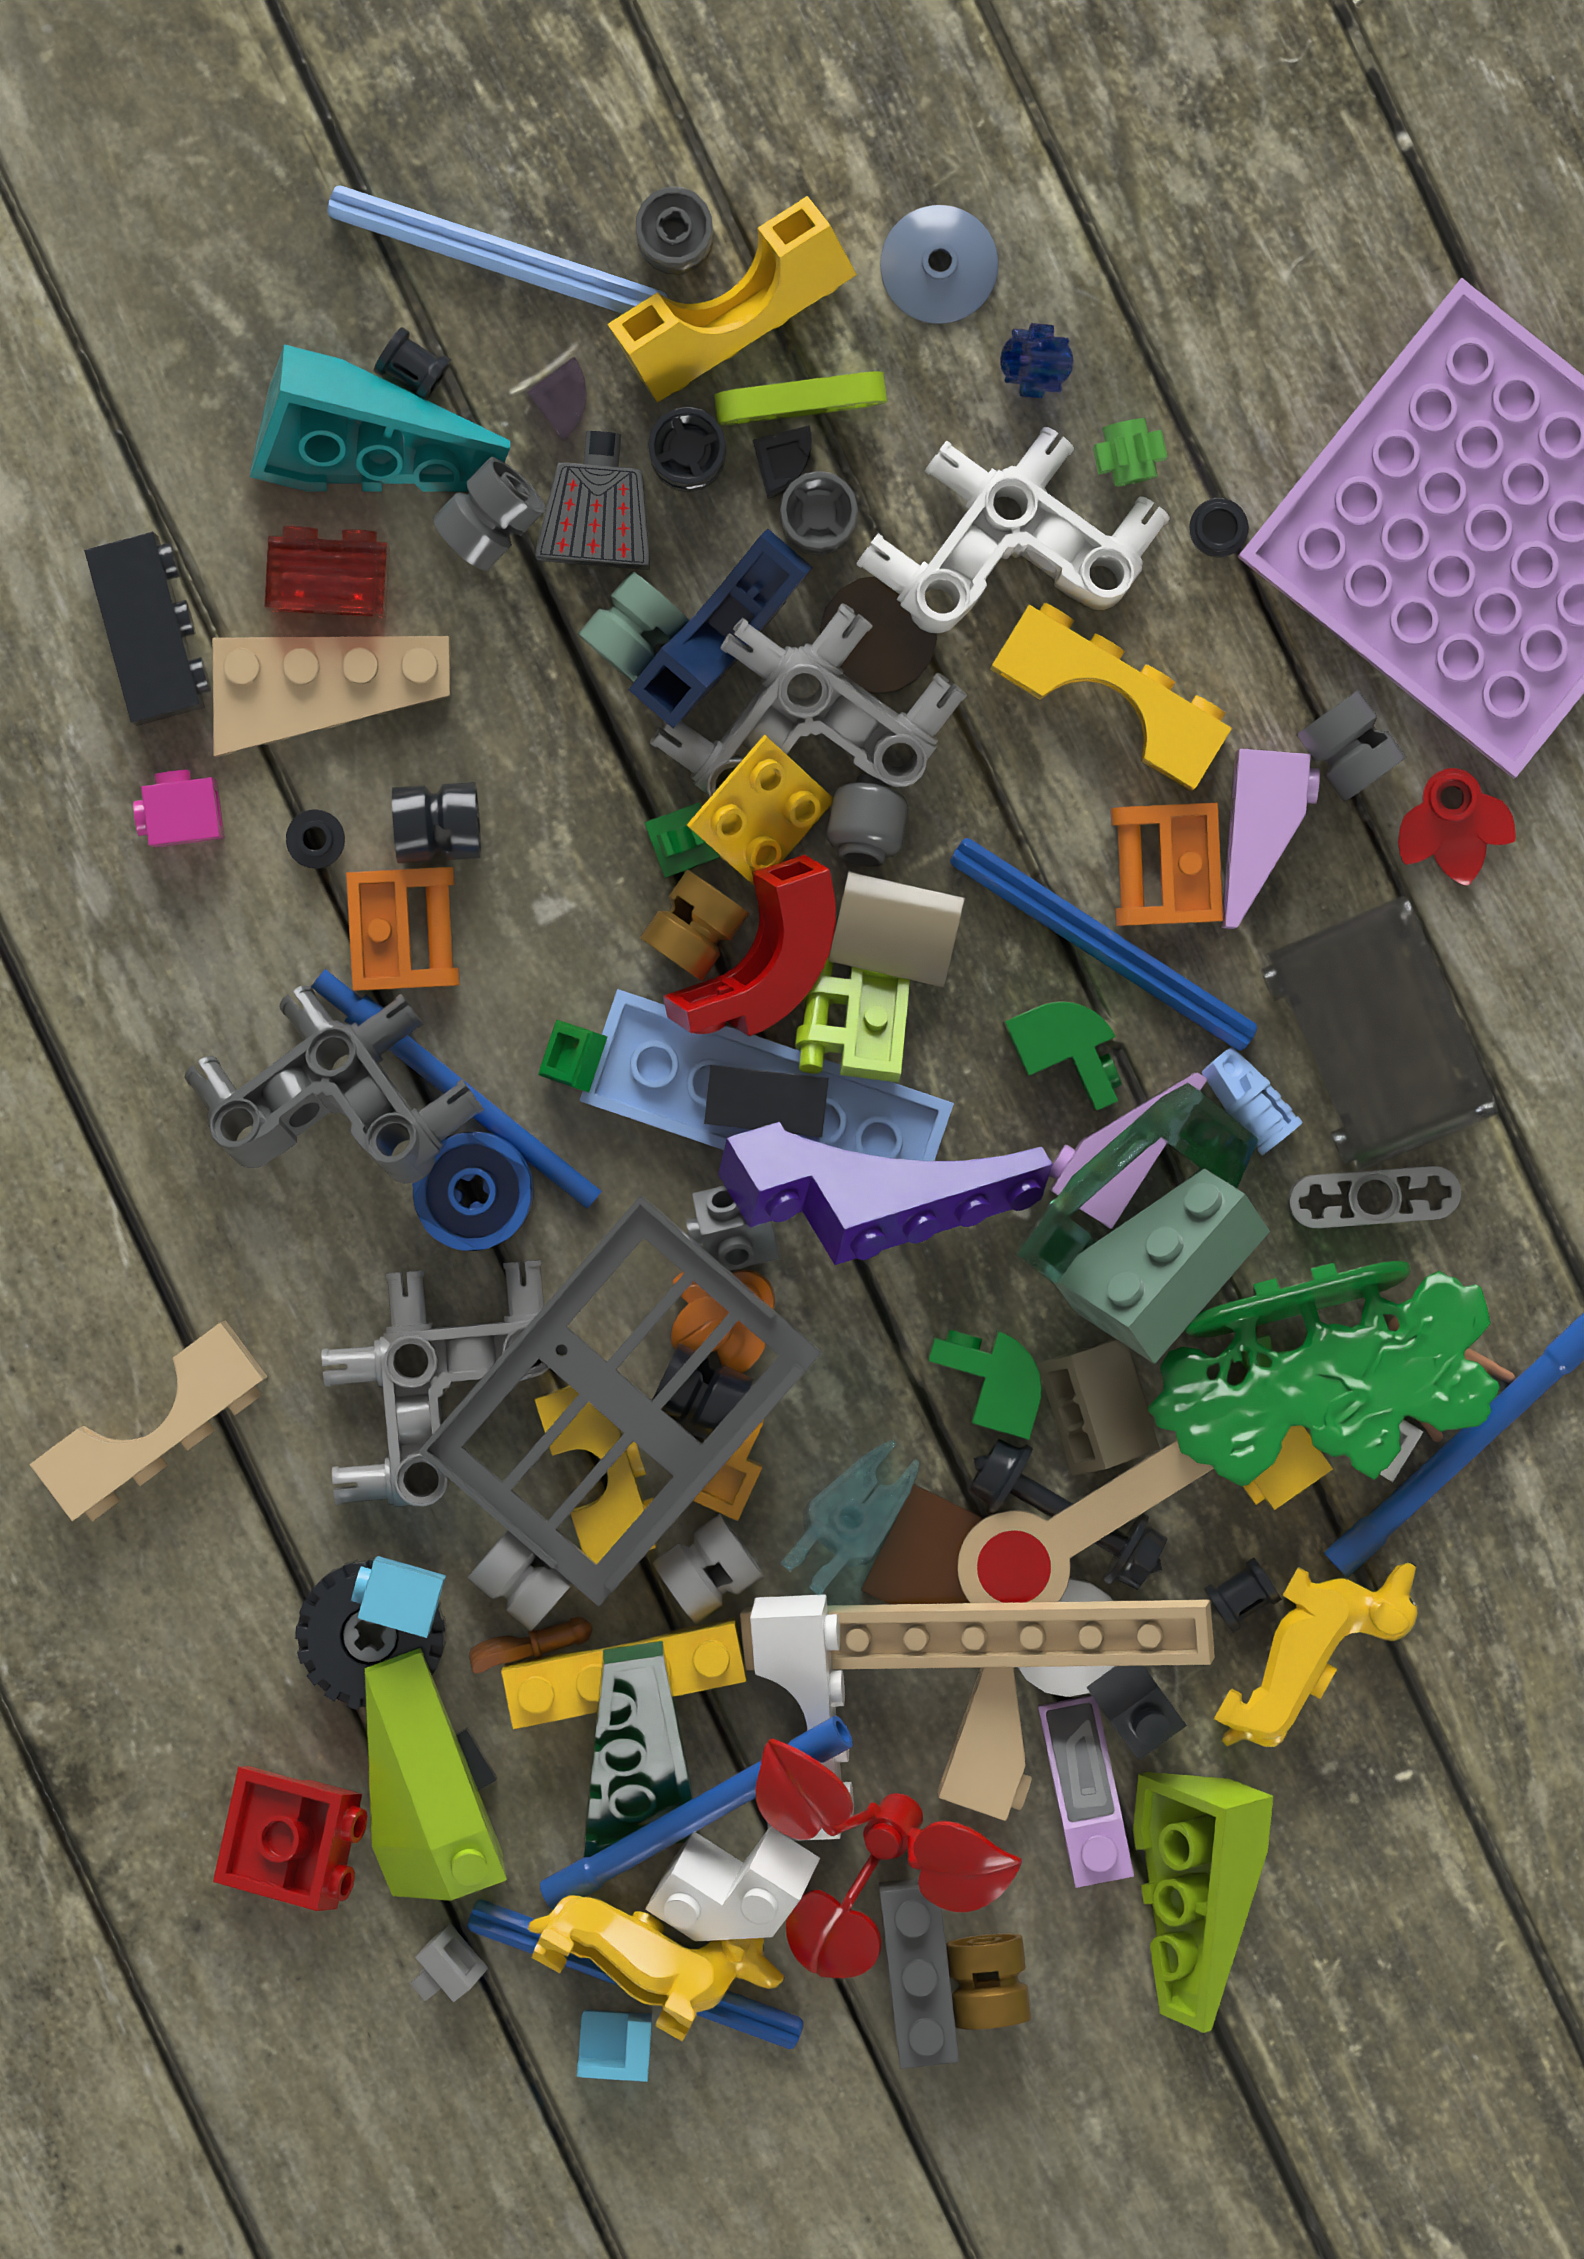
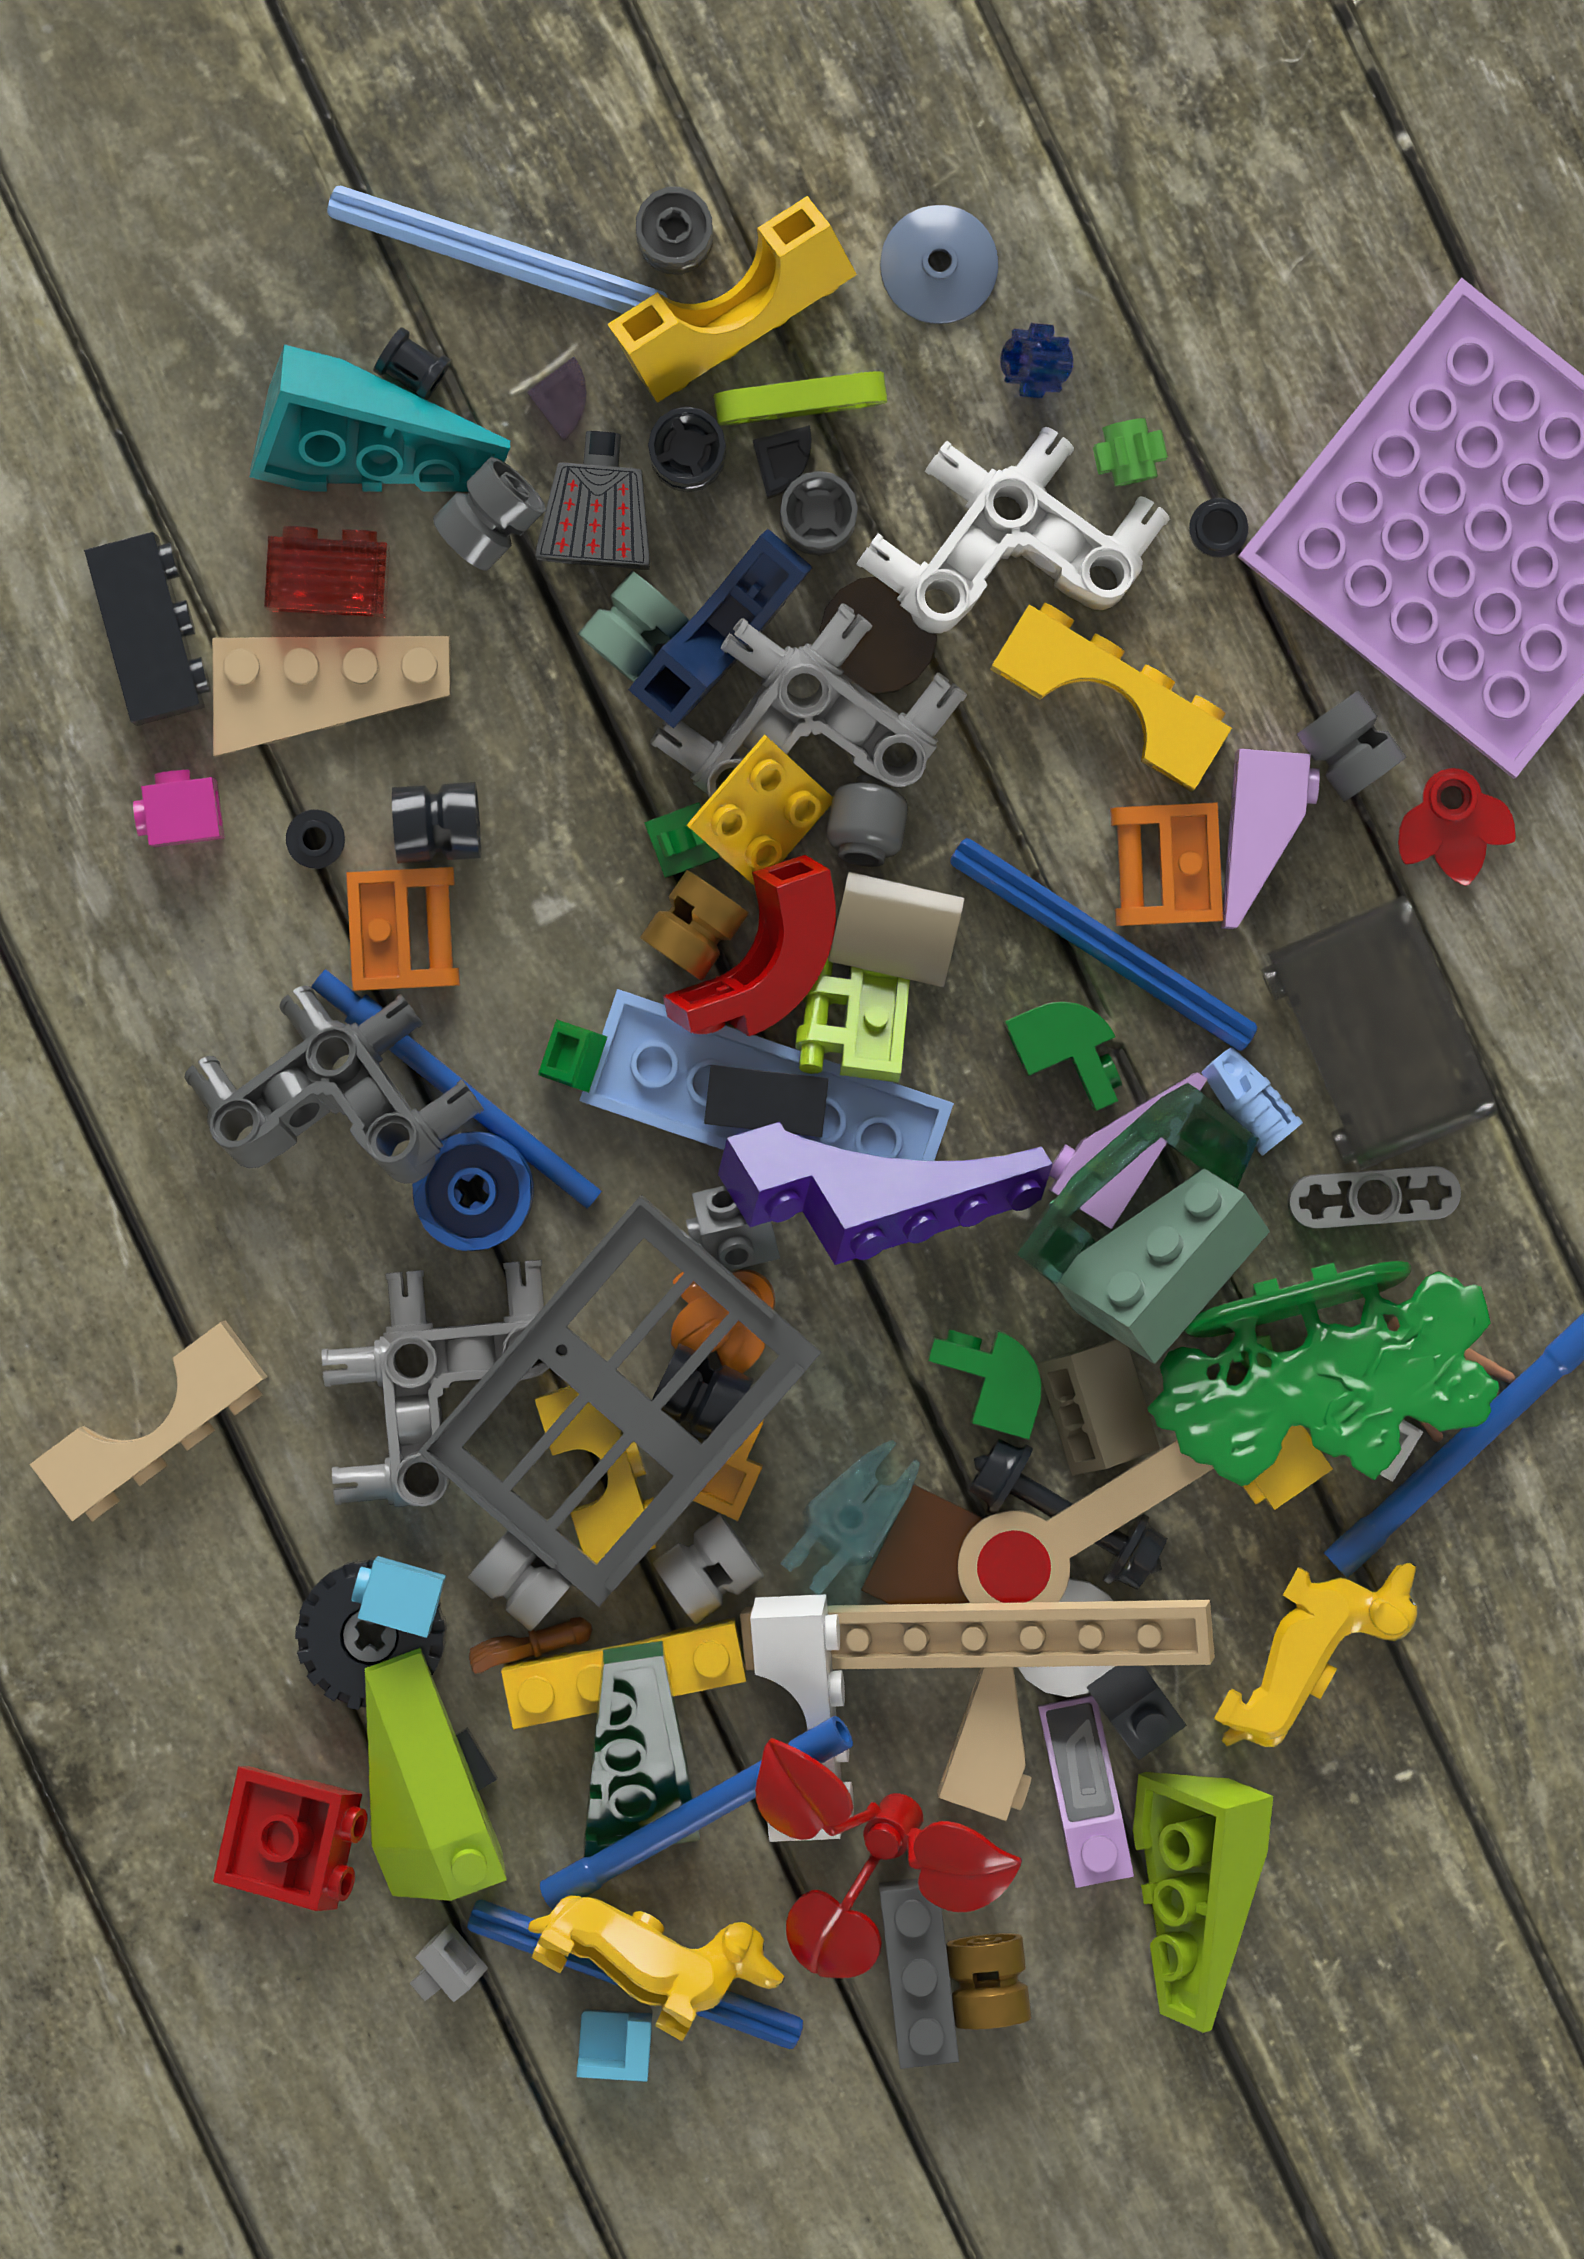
(721, 1898): white brick -> none
(1242, 1594): black bush -> none

